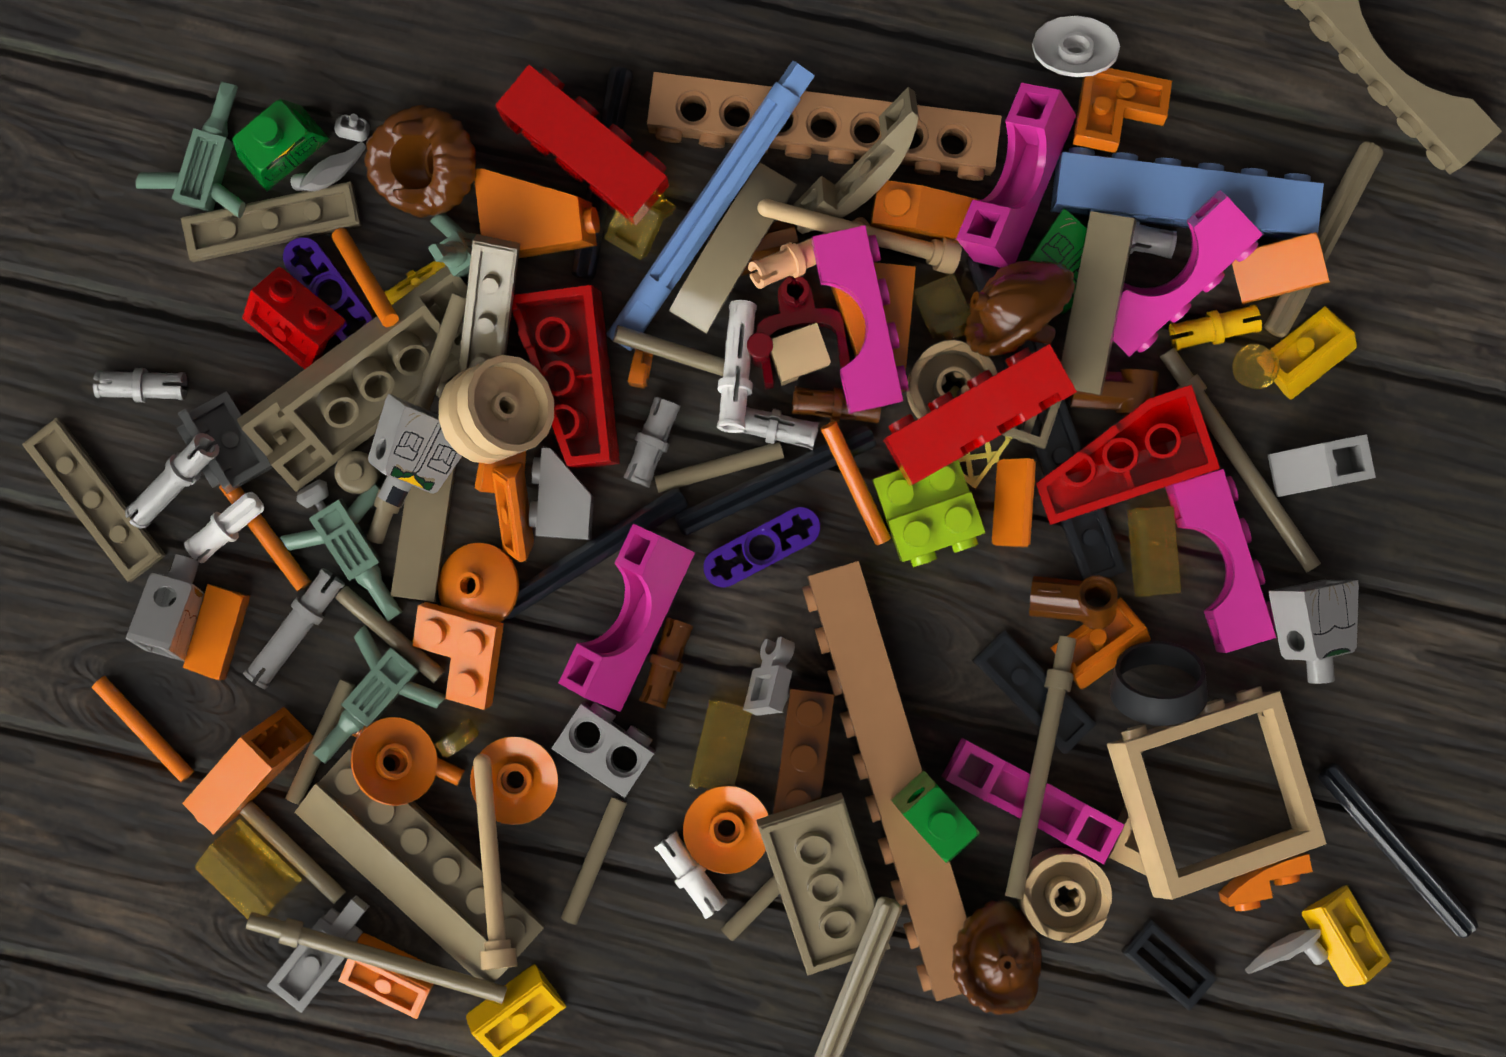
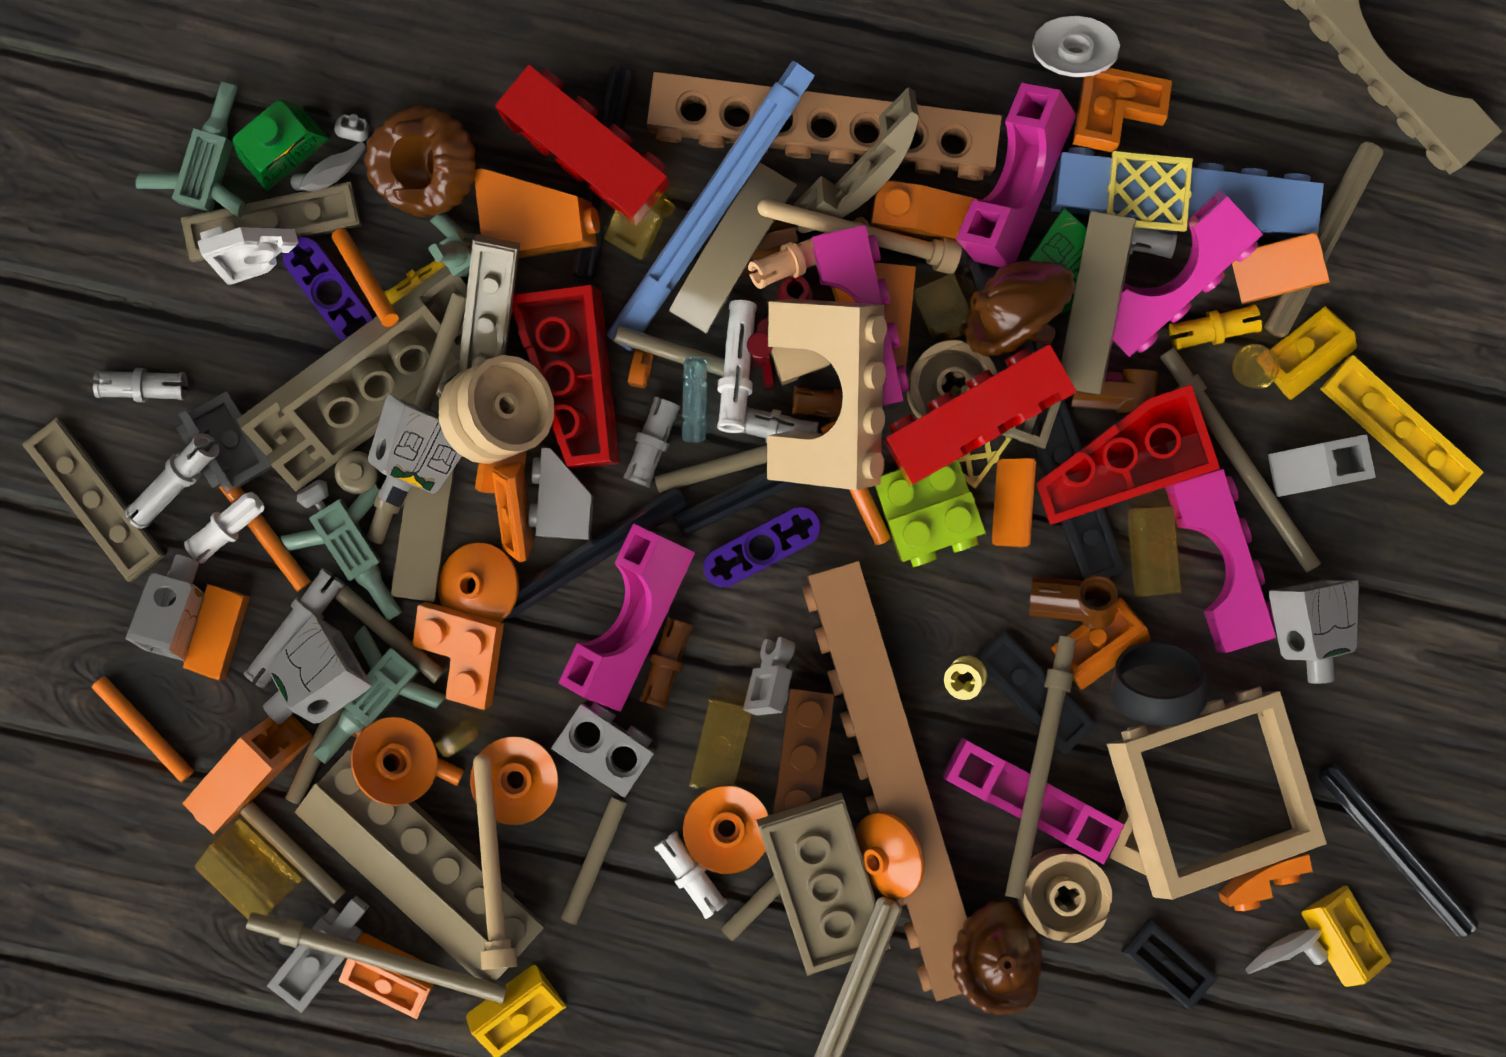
(244, 250): none -> white plate
(291, 317): red bracket -> none
(315, 674): none -> light grey torso
(694, 399): none -> clear light blue axle
(853, 343): none -> tan arch
(890, 854): none -> orange dish
(935, 817): green torso -> none
(961, 666): none -> light yellow bush
(1151, 160): none -> light yellow window
(1401, 430): none -> yellow plate

